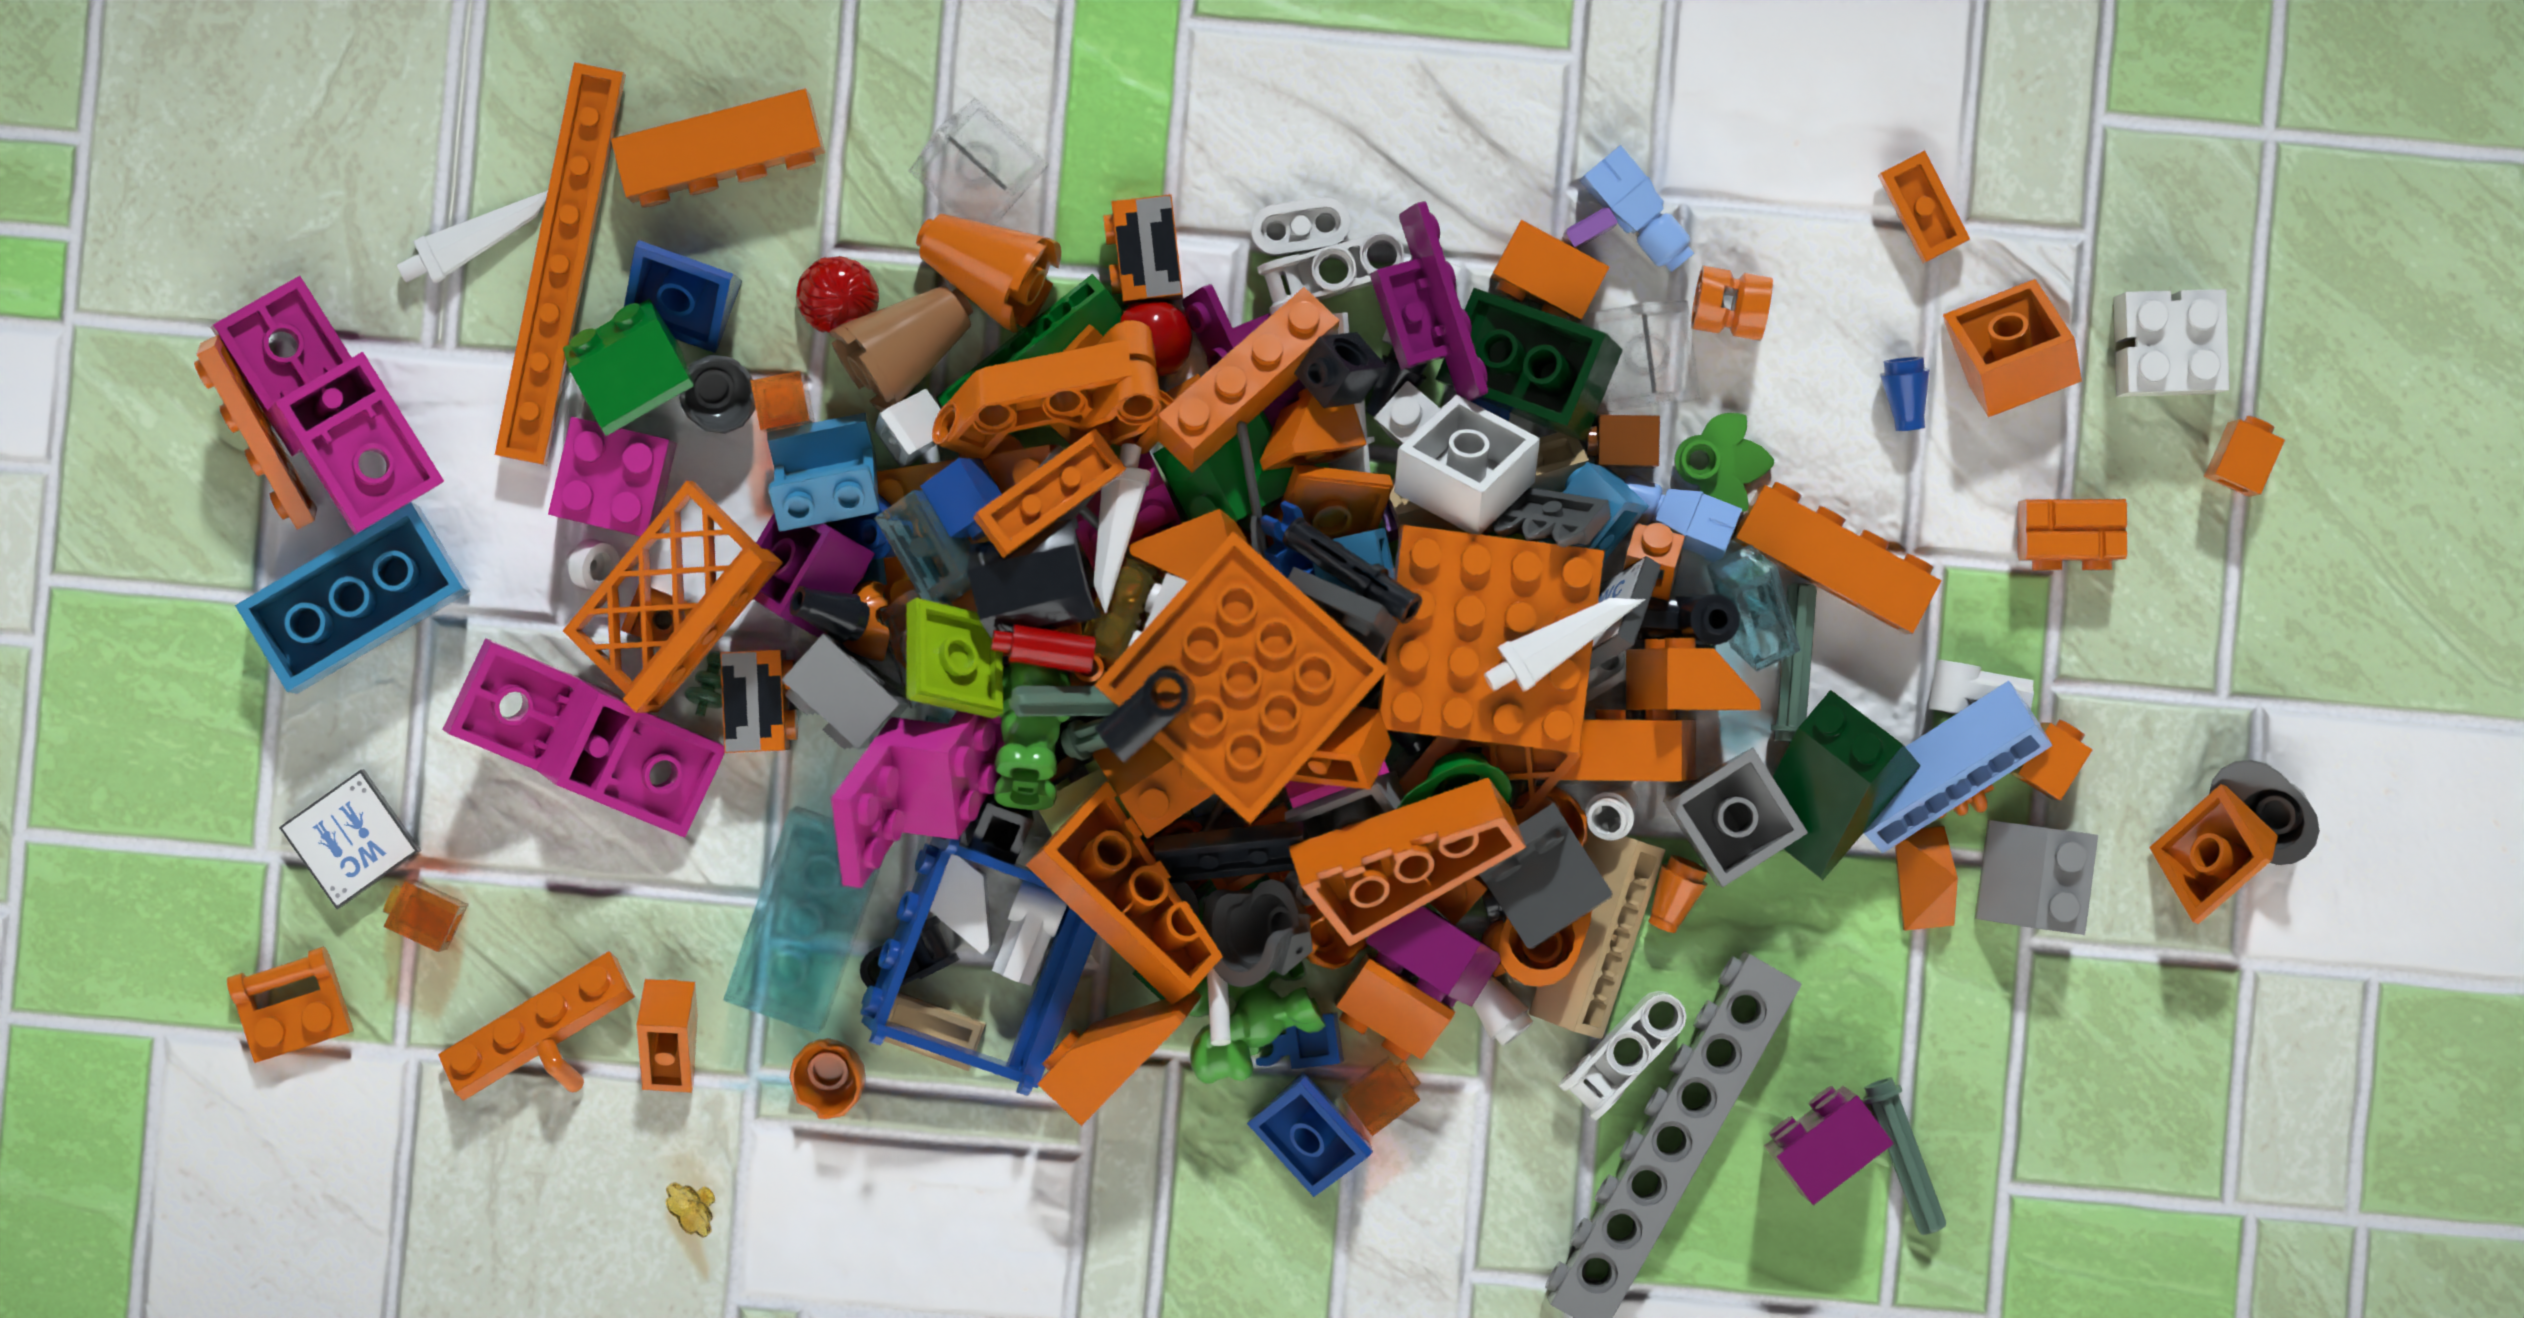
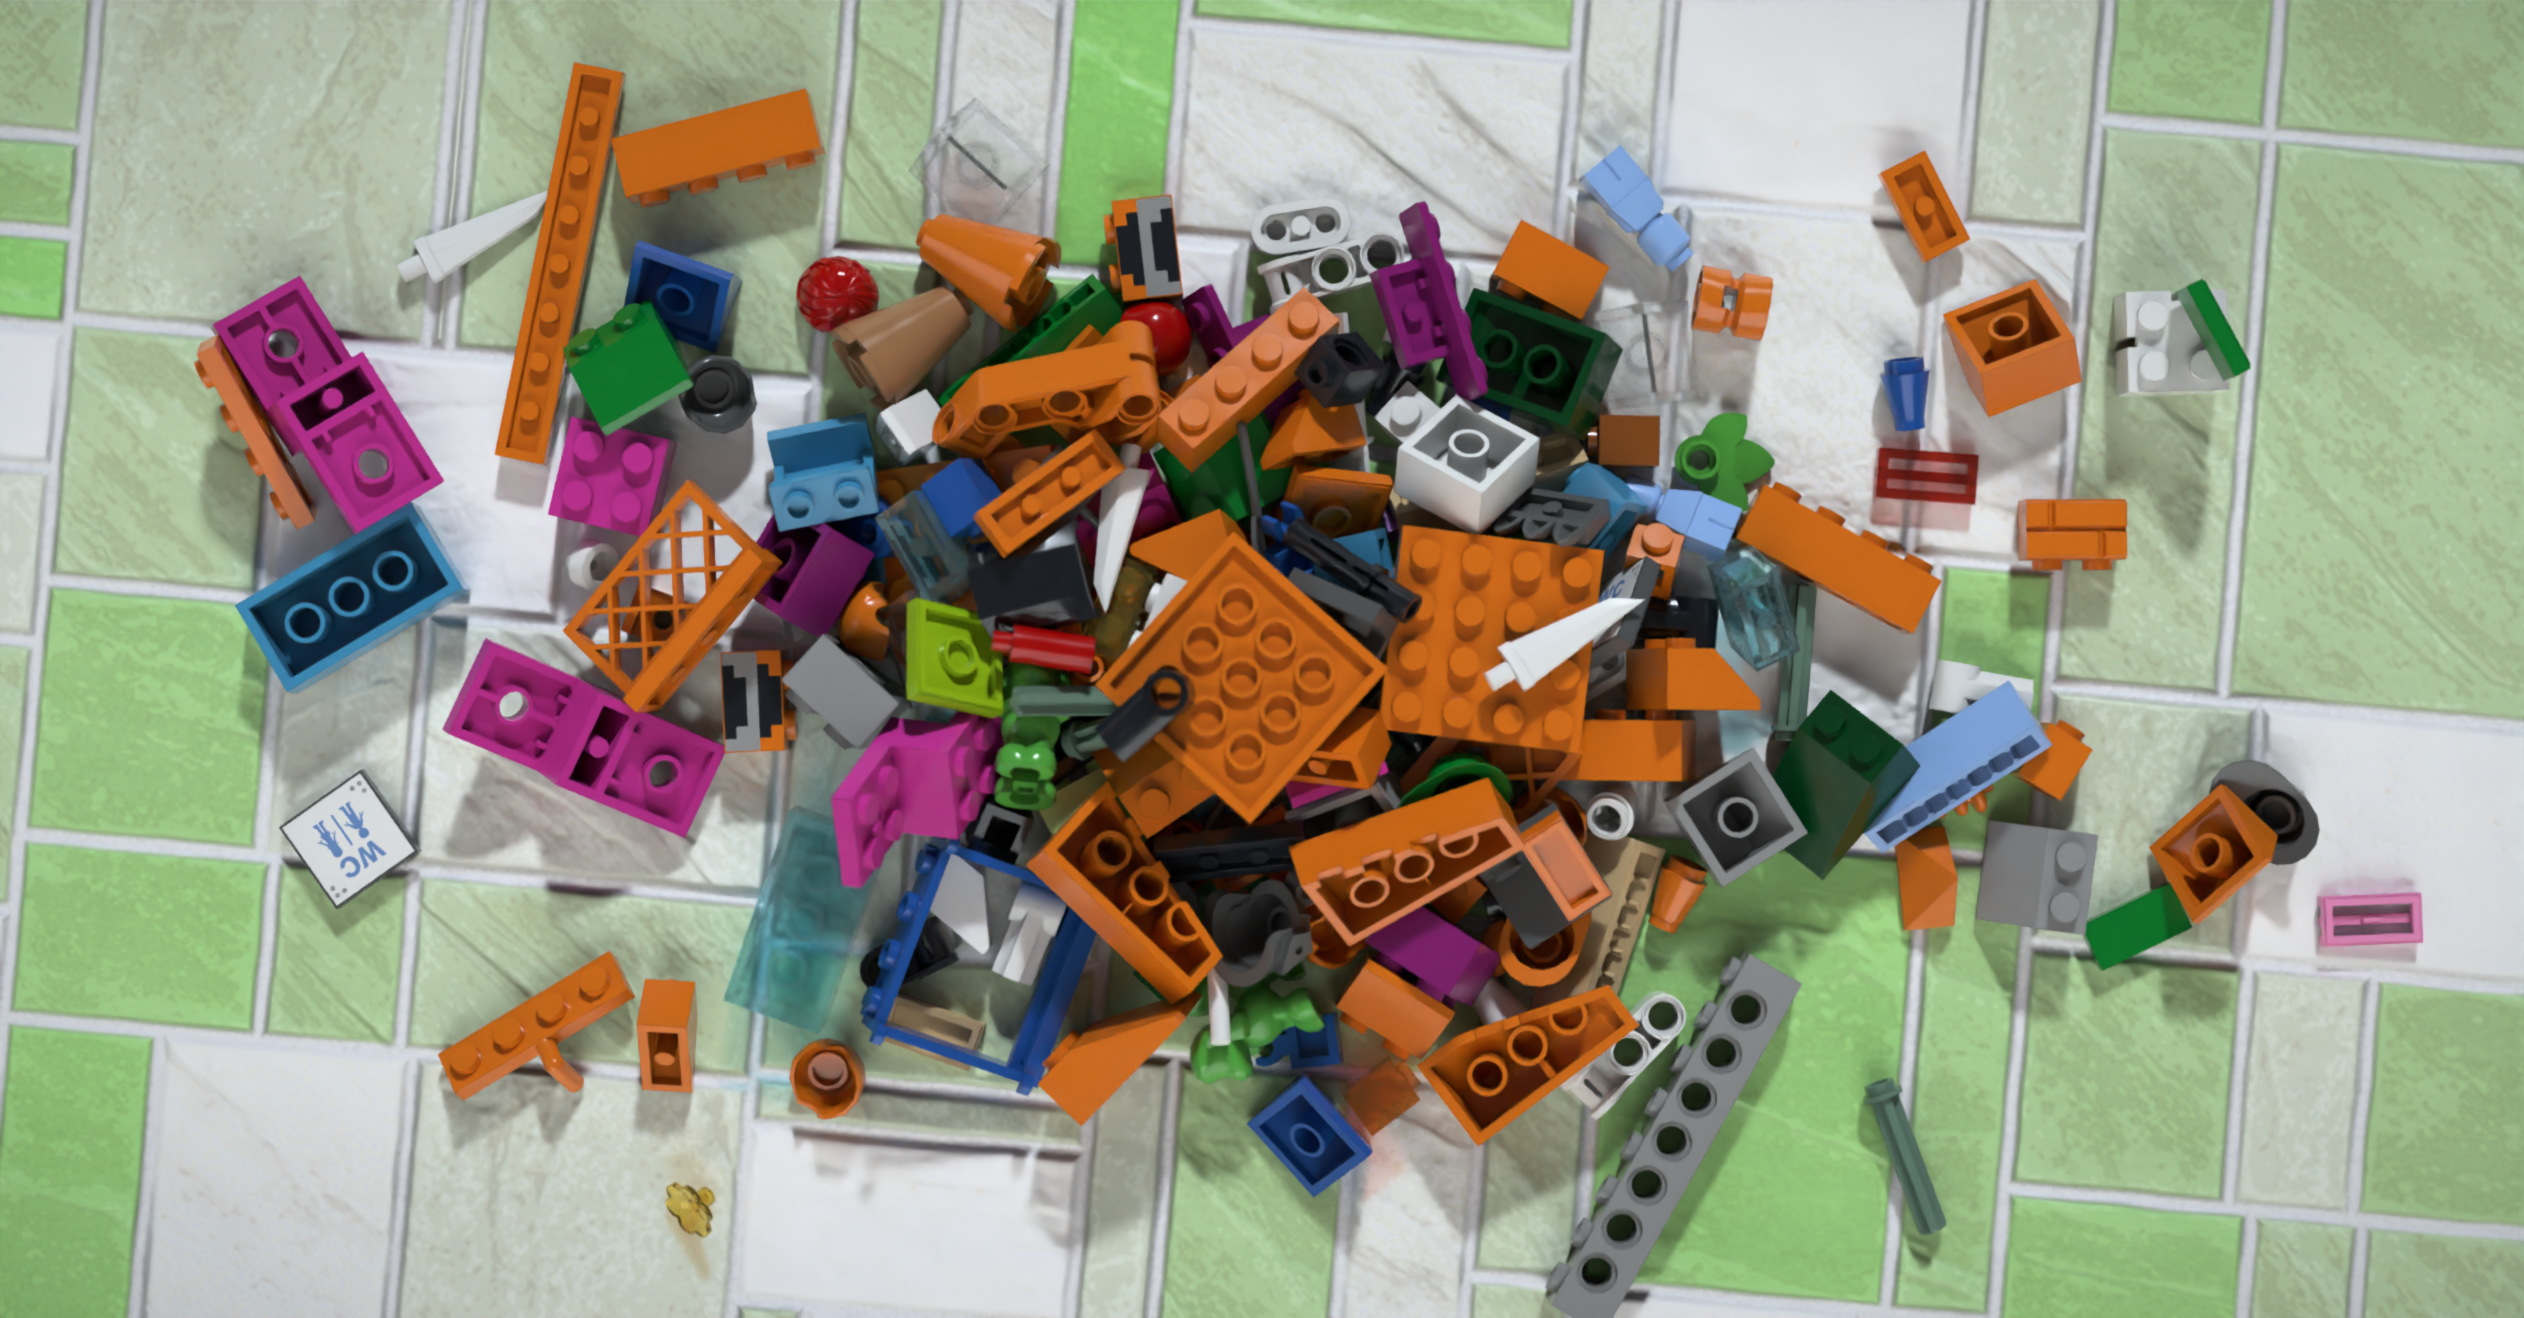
(294, 1021): orange plate -> none
(424, 914): clear orange brick -> none
(705, 695): clear green hair -> none
(782, 401): clear orange brick -> none
(834, 613): black cone -> none
(1515, 1062): none -> orange wedge
(1563, 866): none -> orange tile
(1590, 228): medium lavender tile -> none
(1694, 618): black brick -> none
(1827, 1143): magenta brick -> none
(1969, 479): none -> clear red tile
(2135, 926): none -> green tile
(2213, 329): none -> green tile
(2245, 456): orange brick -> none
(2328, 920): none -> bright pink tile

